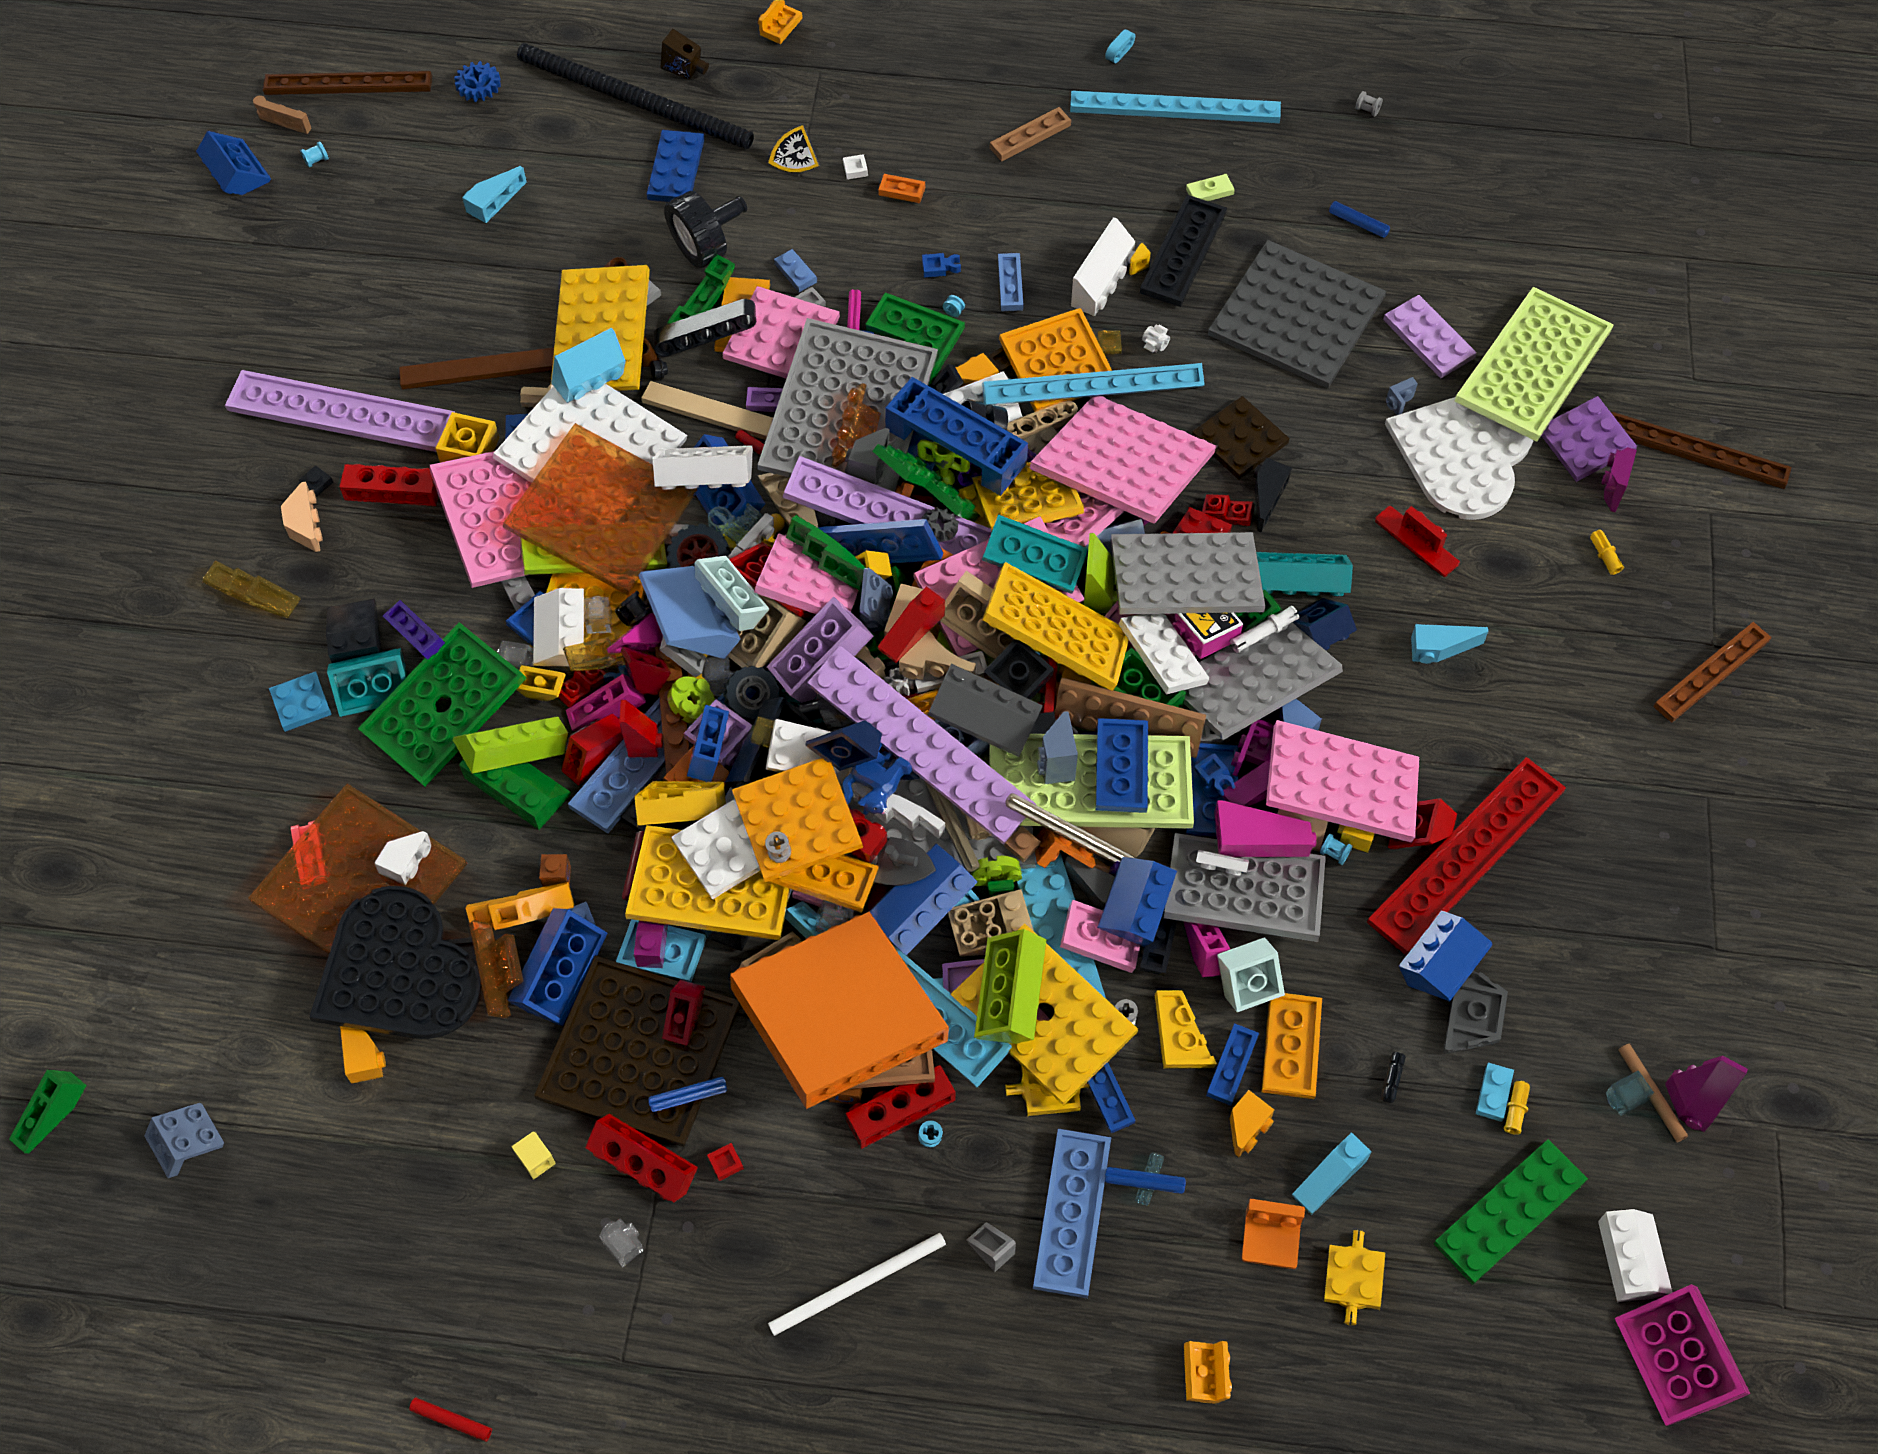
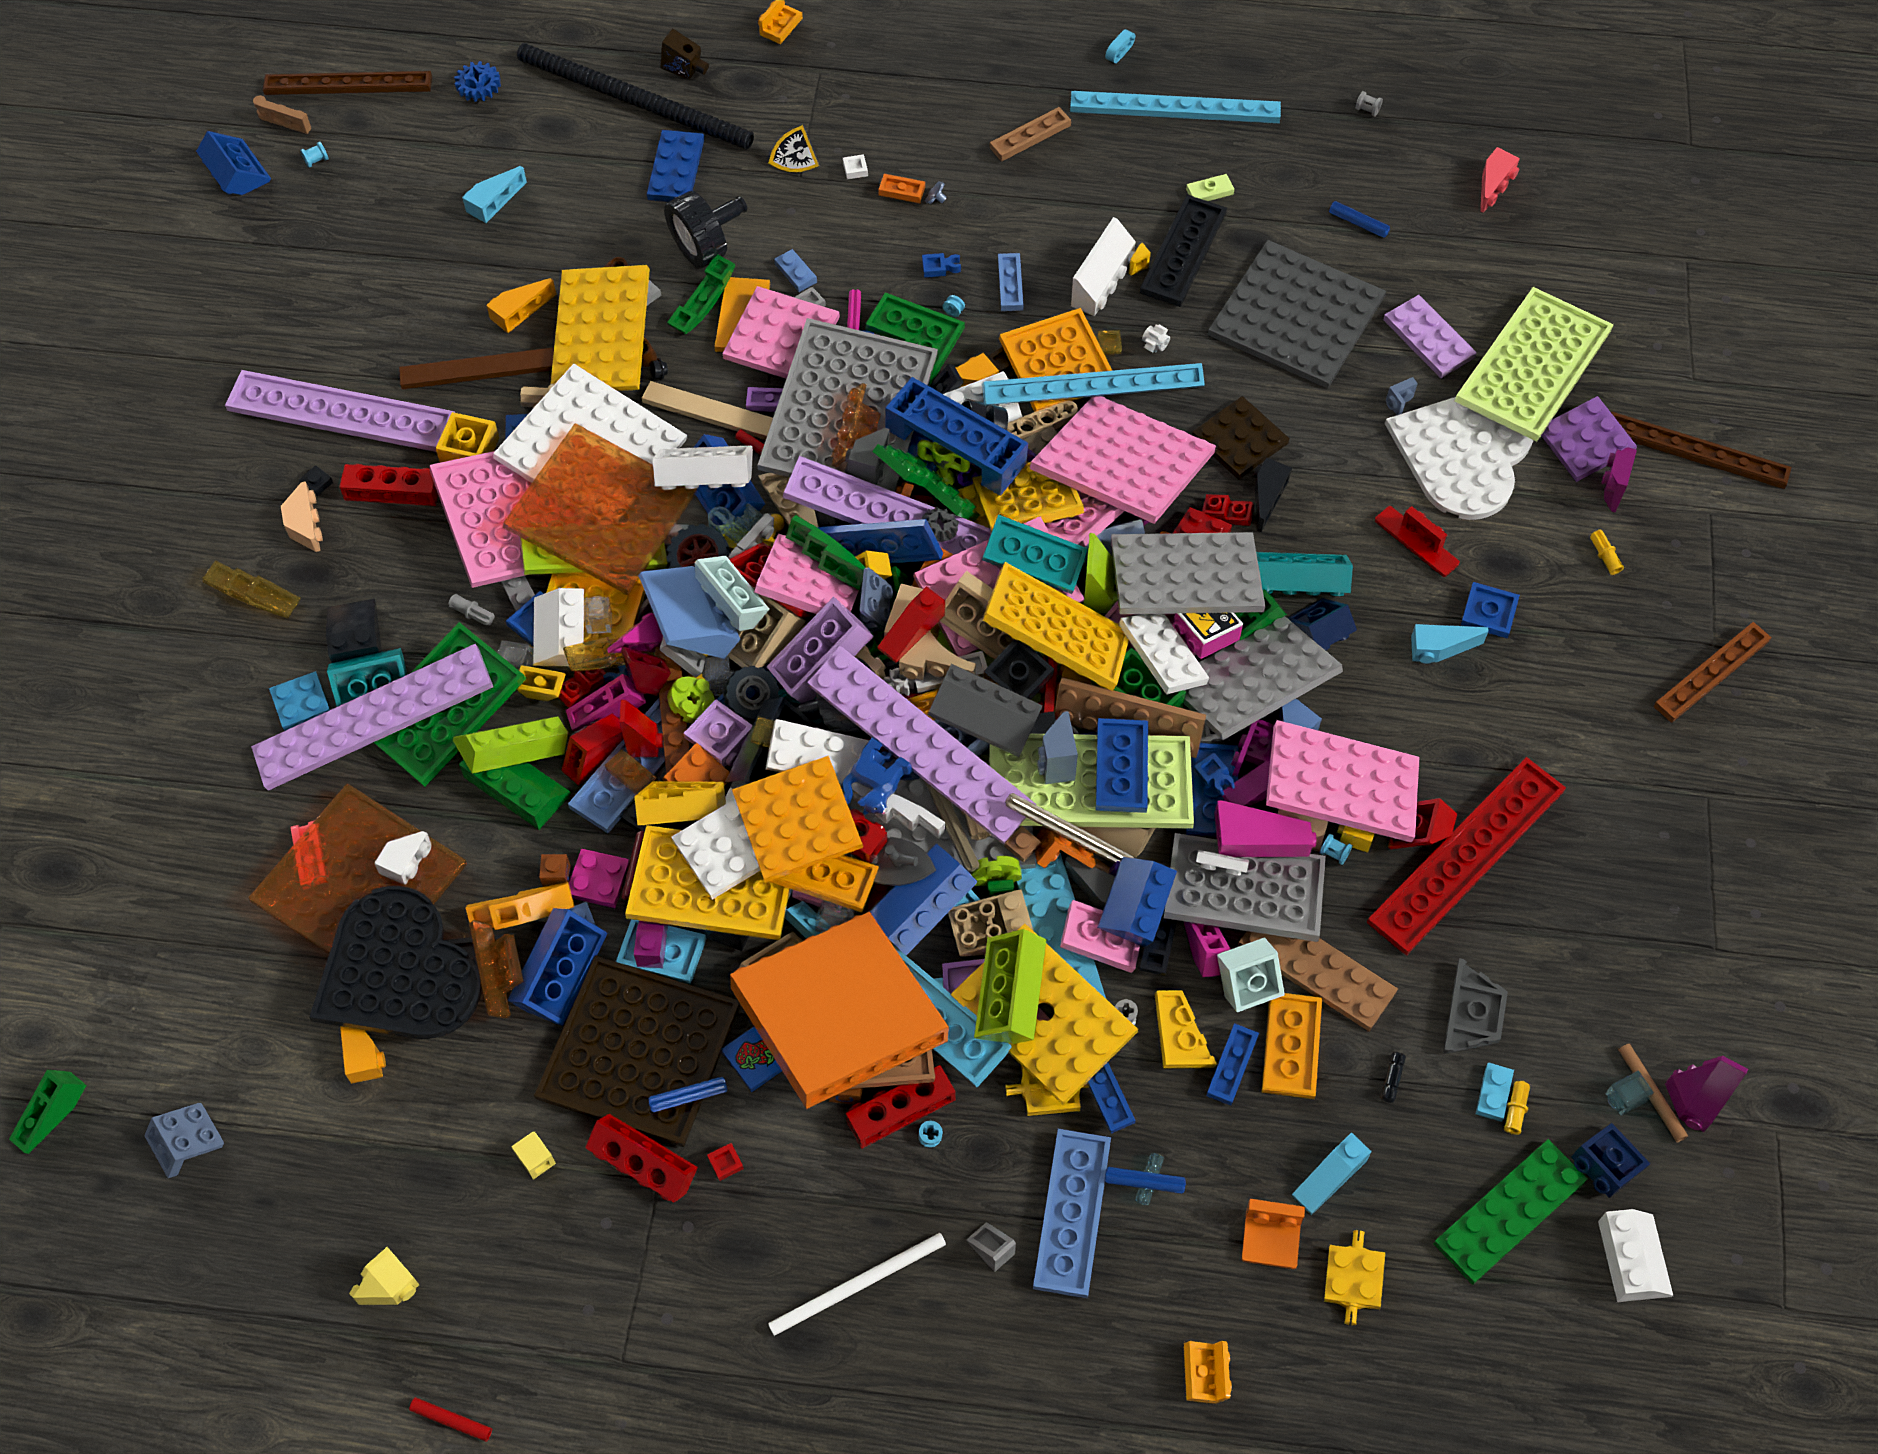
(371, 717): none -> lavender plate
(384, 1282): none -> light yellow slope
(414, 629): dark purple plate -> none
(471, 609): none -> light grey axle
(518, 304): none -> light orange slope
(588, 366): medium azure slope -> none
(598, 878): none -> dark pink plate
(621, 1241): clear brick -> none
(629, 772): none -> clear orange plate
(632, 609): black piece -> none
(683, 1011): dark red slope -> none
(705, 327): black beam -> none
(708, 744): blue slope -> none
(751, 1059): none -> blue tile
(771, 844): light grey bush -> none
(848, 745): dark blue slope -> none
(936, 193): none -> sand blue plant
(1247, 1120): light orange slope -> none
(1273, 624): white pin -> none
(1331, 976): none -> medium nougat plate
(1444, 956): blue slope -> none
(1490, 609): none -> blue plate
(1497, 172): none -> coral slope
(1609, 1160): none -> dark blue plate
(1682, 1355): dark pink slope -> none

